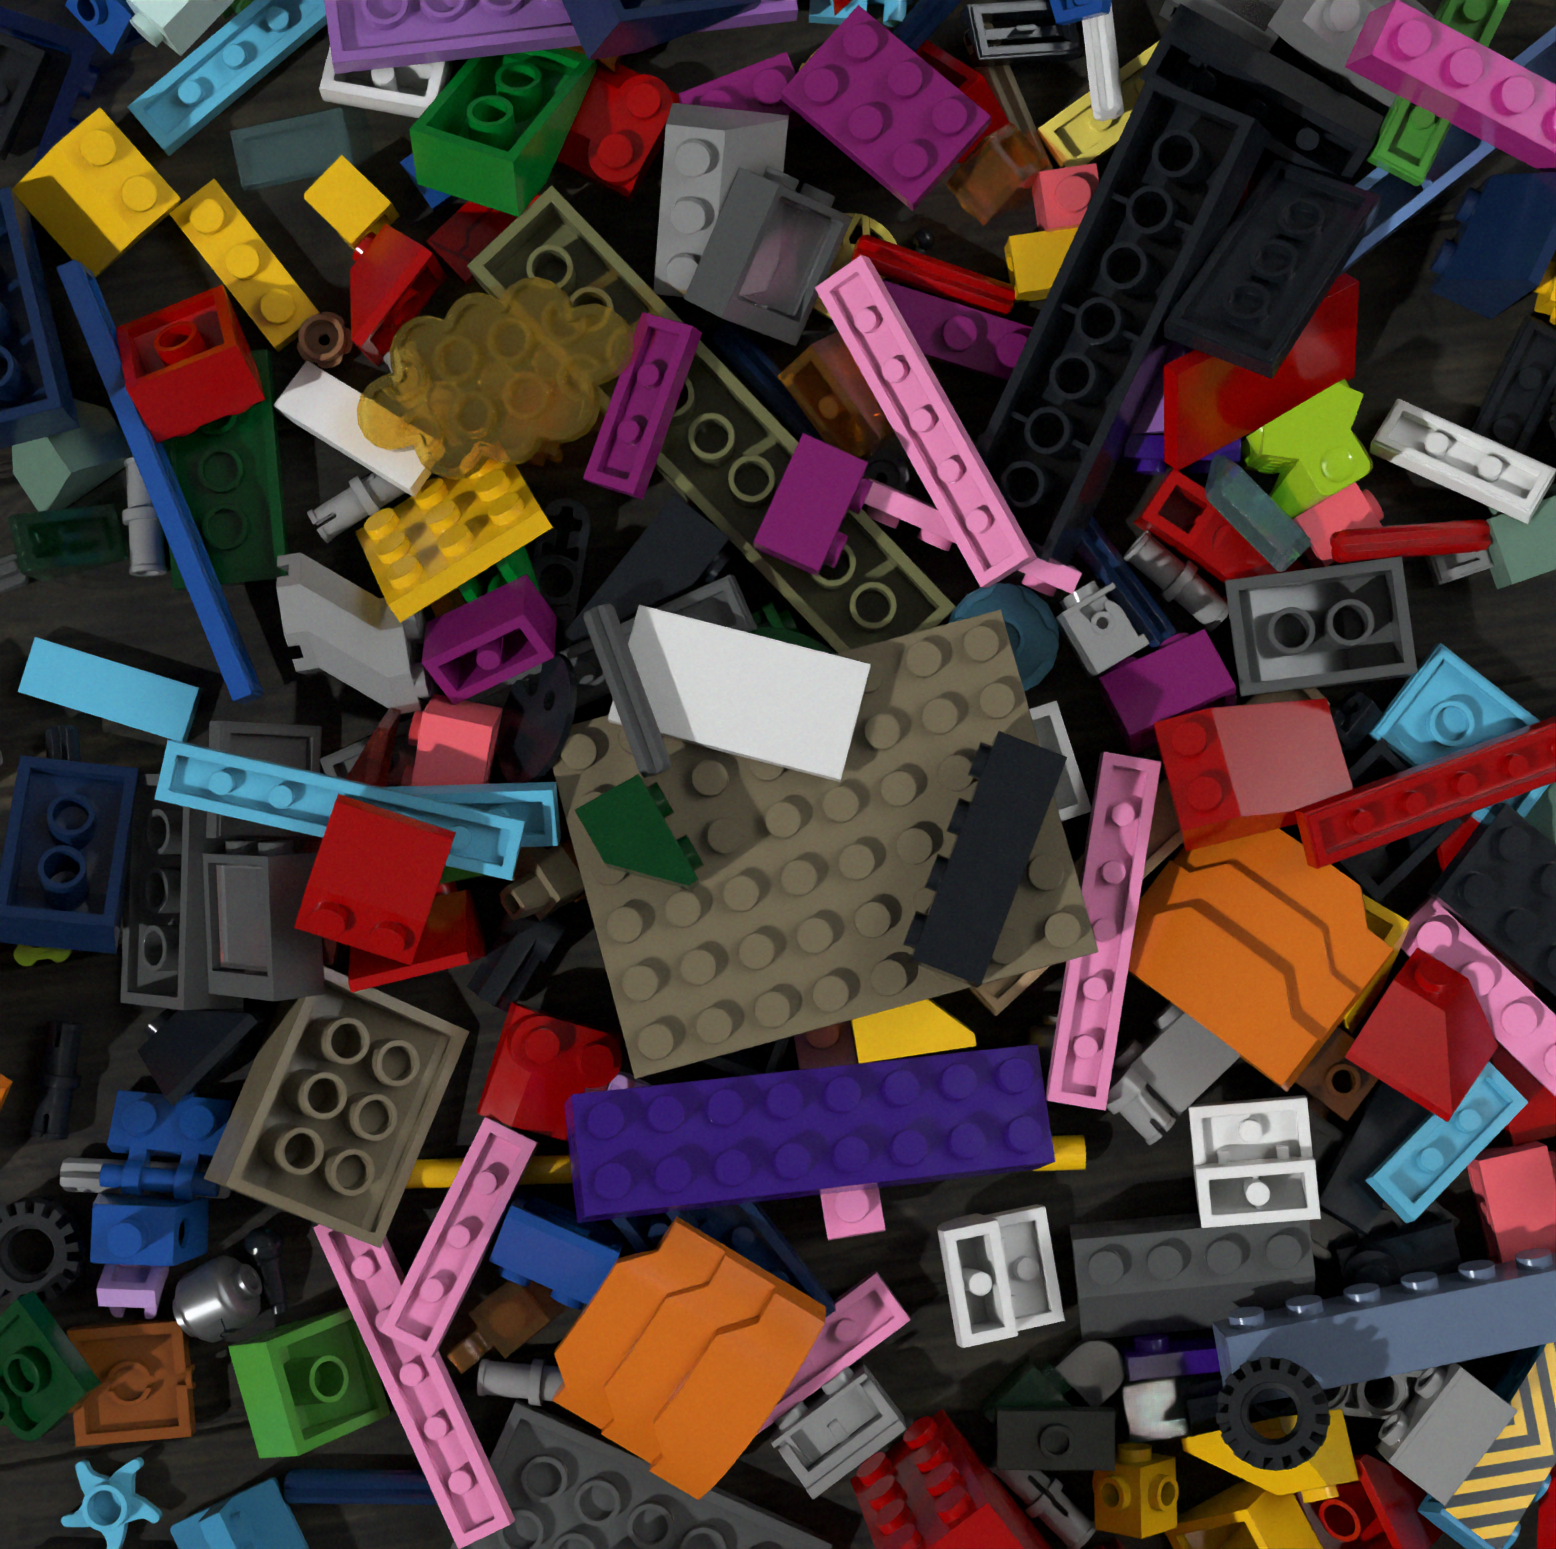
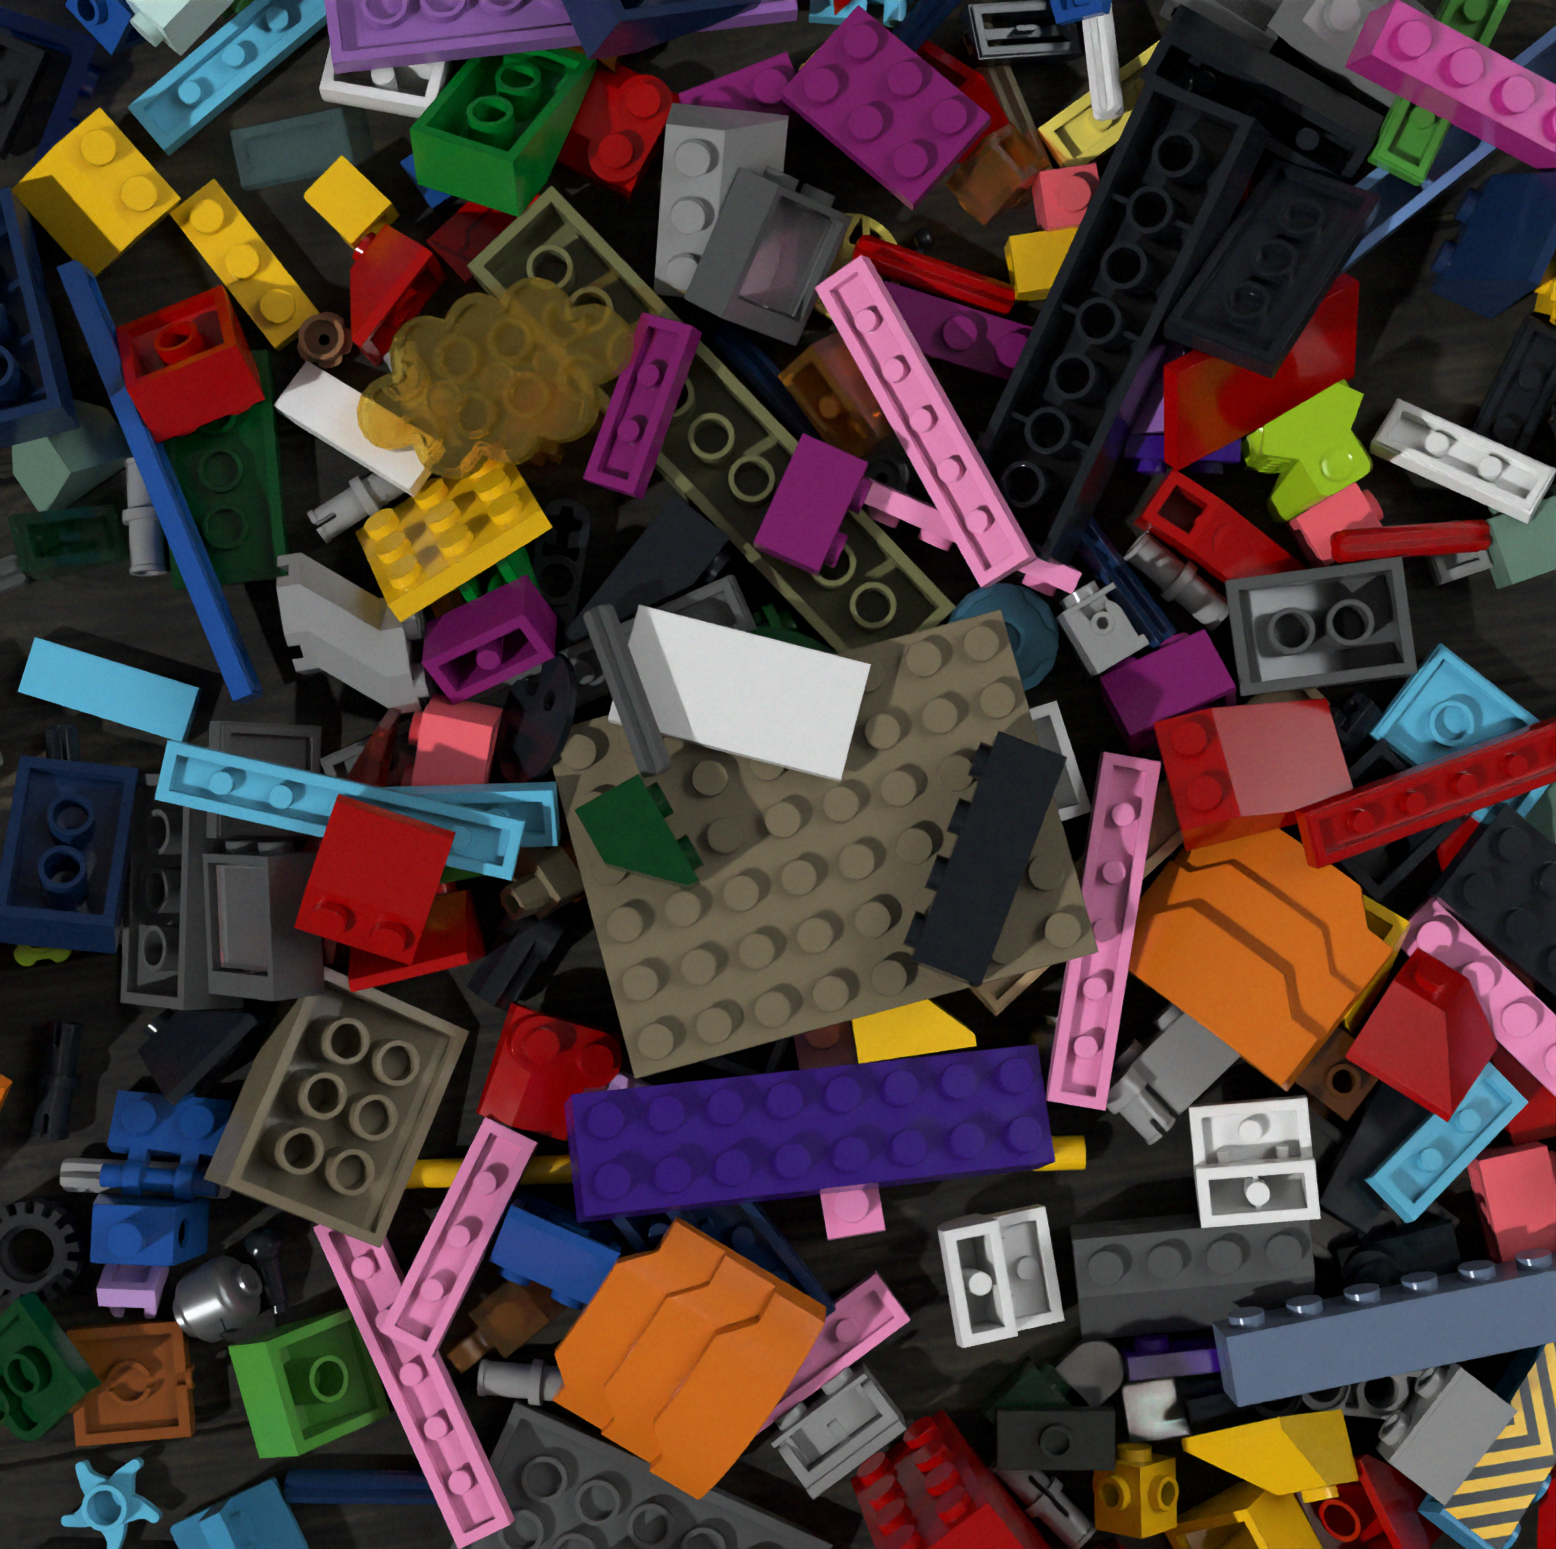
(1238, 1431): black tyre -> none
(1254, 514): clear light blue slope -> none

